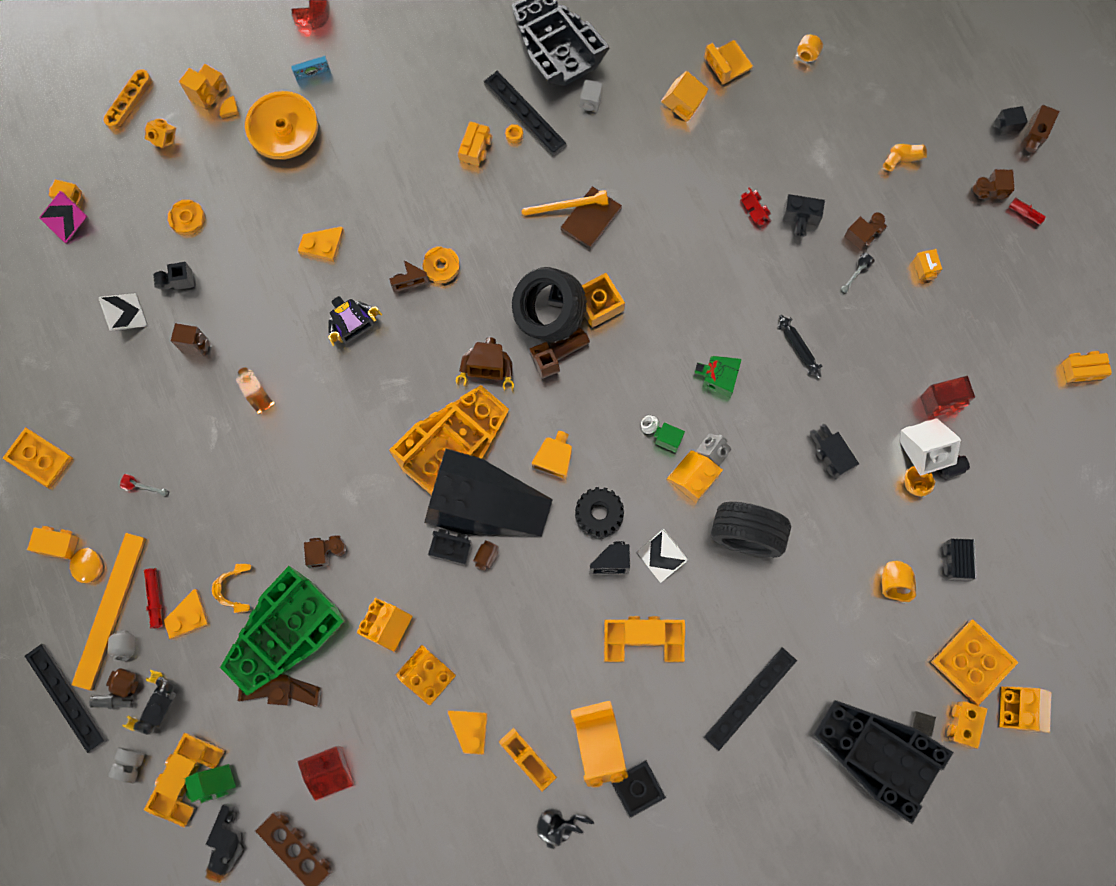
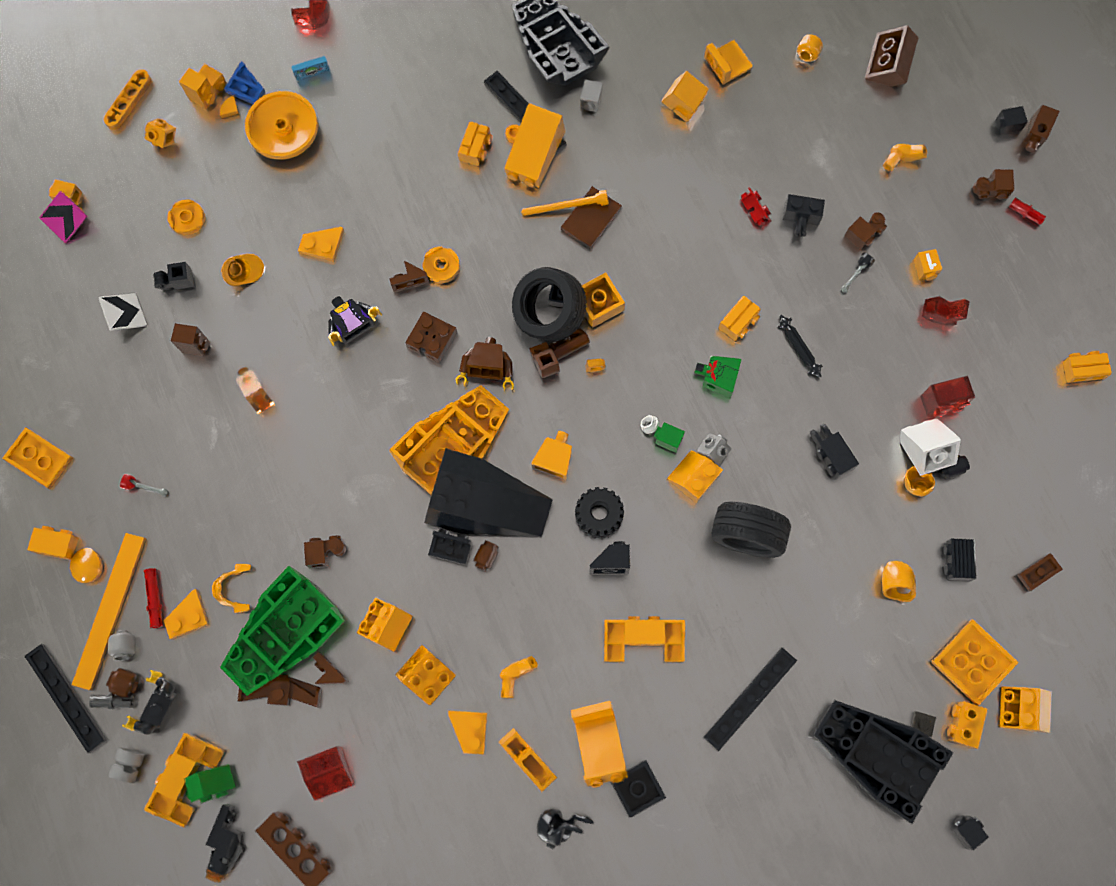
(242, 269): none -> light orange piece
(244, 85): none -> blue wing
(332, 675): none -> reddish brown slope
(431, 337): none -> reddish brown piece
(514, 671): none -> light orange arm
(534, 145): none -> light orange slope
(594, 365): none -> light orange tile
(662, 555): white piece -> none
(739, 319): none -> light orange brick
(892, 56): none -> reddish brown slope
(945, 312): none -> clear red brick
(969, 831): none -> black brick
(1039, 572): none -> reddish brown plate

